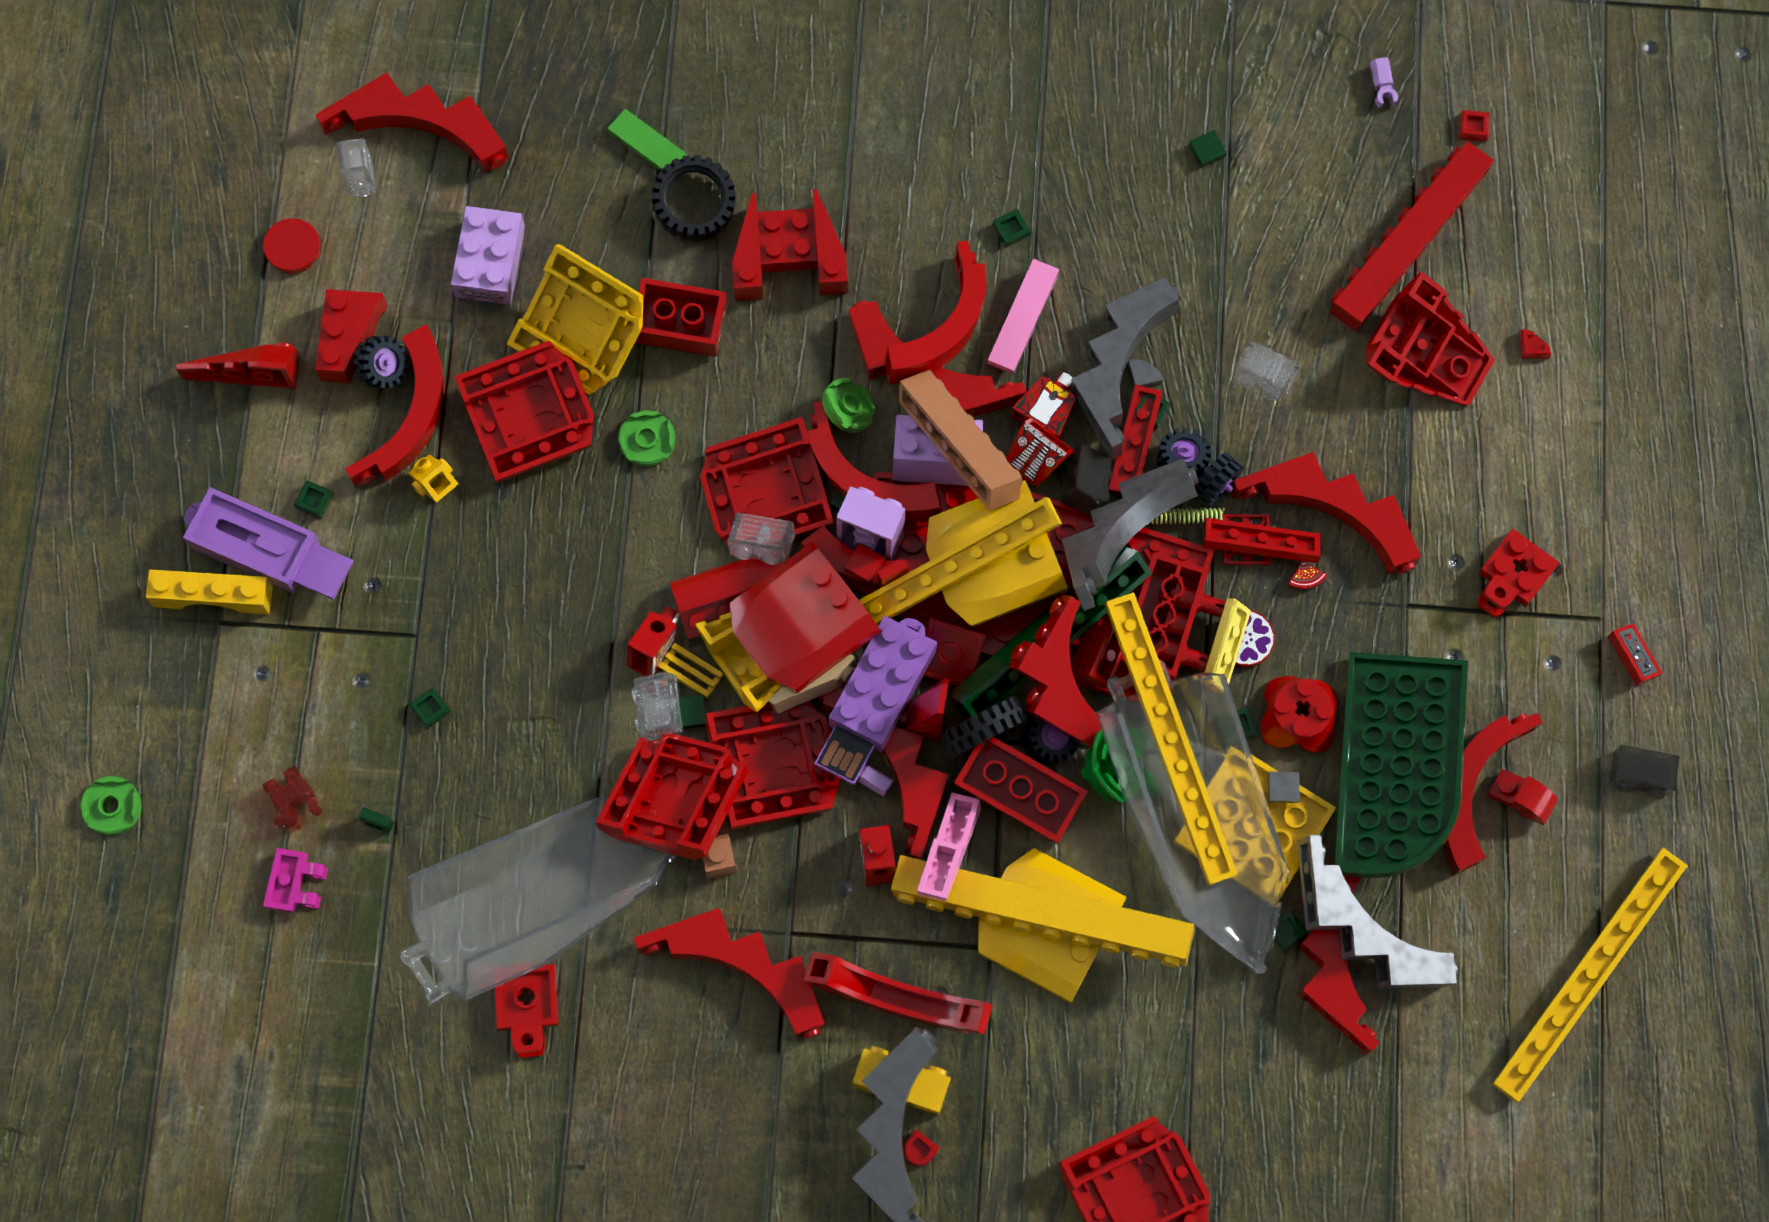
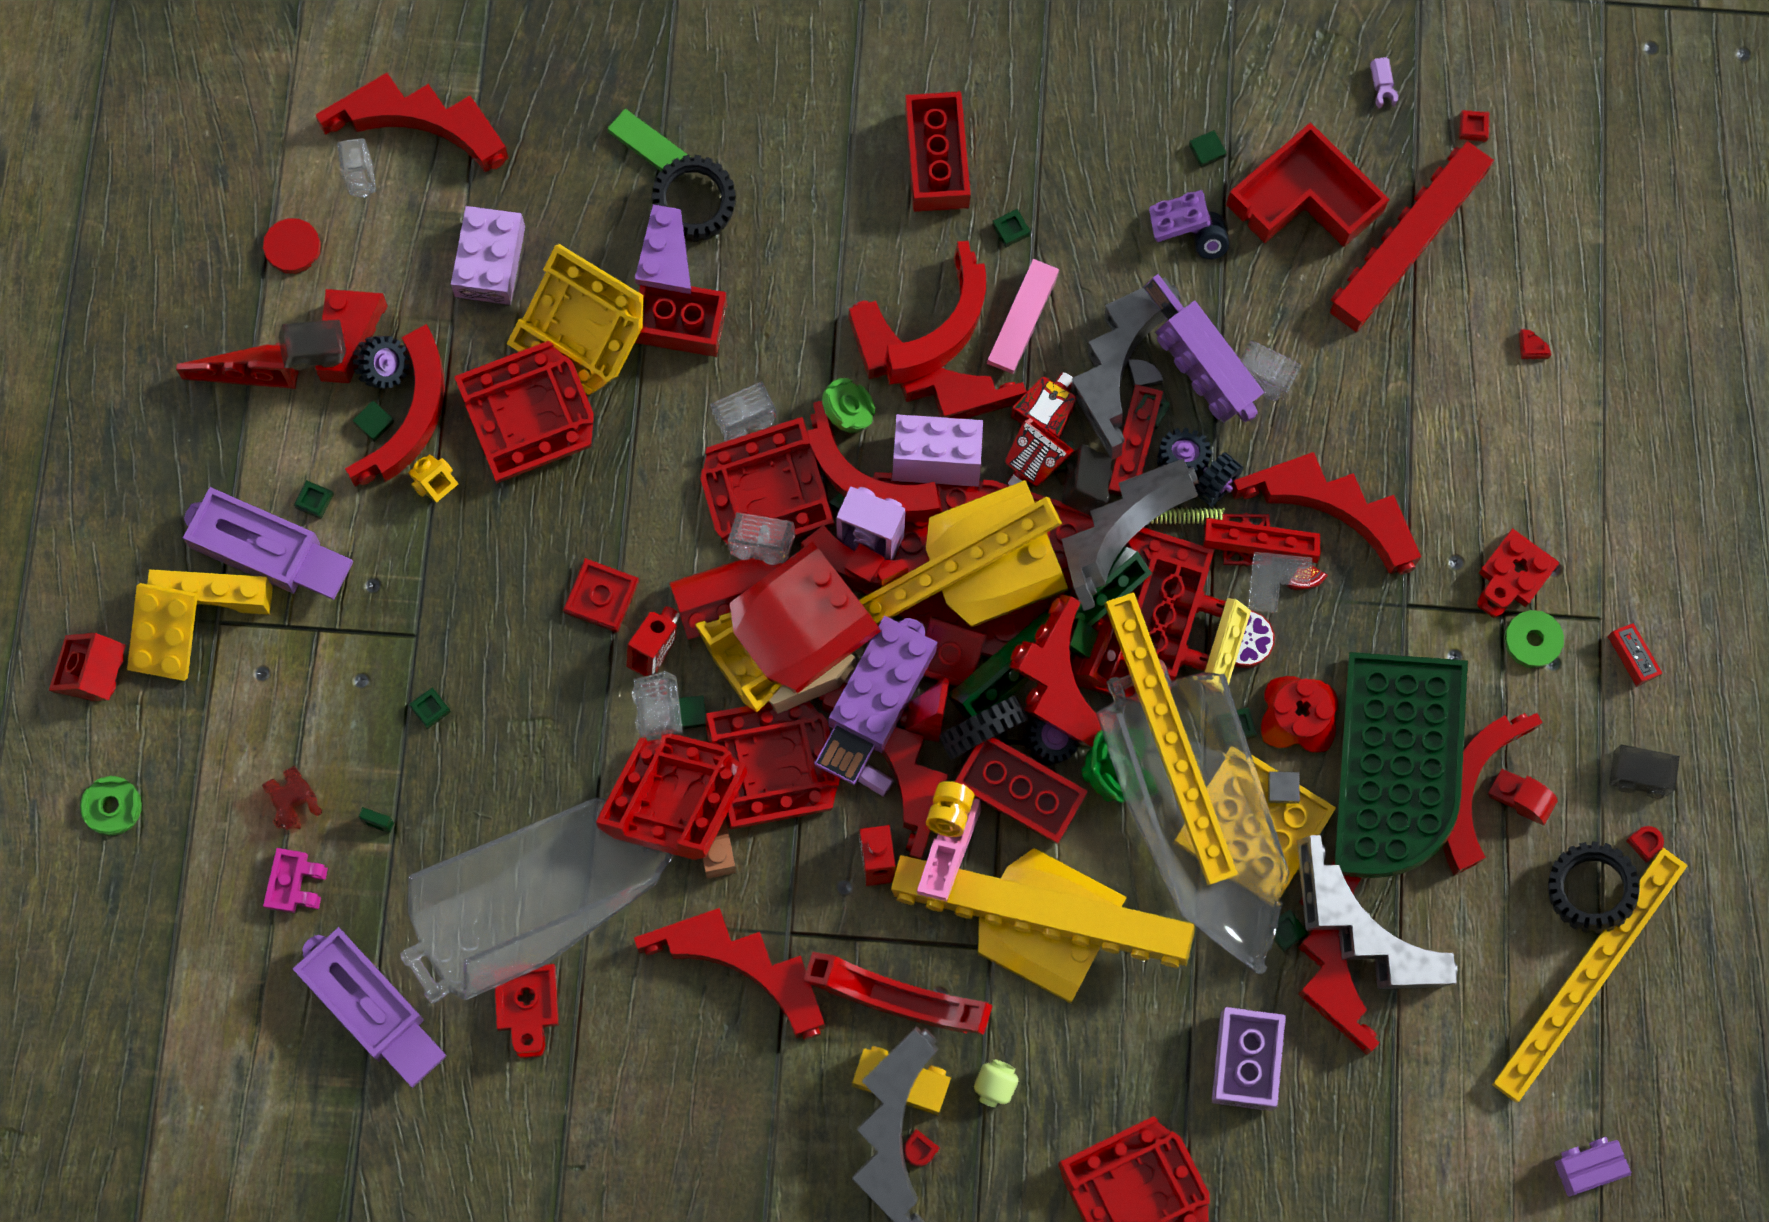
(88, 667): none -> red slope
(162, 631): none -> yellow plate
(312, 344): none -> clear smoke brick
(368, 1005): none -> medium lavender piece
(373, 421): none -> dark green tile
(601, 595): none -> red tile
(646, 438): bright green tile -> none
(663, 253): none -> medium lavender wing
(670, 657): yellow tile -> none
(744, 411): none -> clear brick
(788, 243): red wedge -> none
(937, 151): none -> red brick
(949, 809): none -> yellow wheel
(960, 440): nougat brick -> none
(996, 1083): none -> yellowish green head
(1082, 639): none -> dark green tile
(1191, 215): none -> medium lavender plate
(1204, 356): none -> medium lavender piece
(1248, 1059): none -> lavender brick
(1271, 571): none -> clear plate
(1311, 177): none -> red piece
(1428, 345): red wedge -> none
(1534, 622): none -> bright green tile
(1592, 1167): none -> medium lavender brick
(1603, 854): none -> black tyre
(1646, 842): none -> red tile

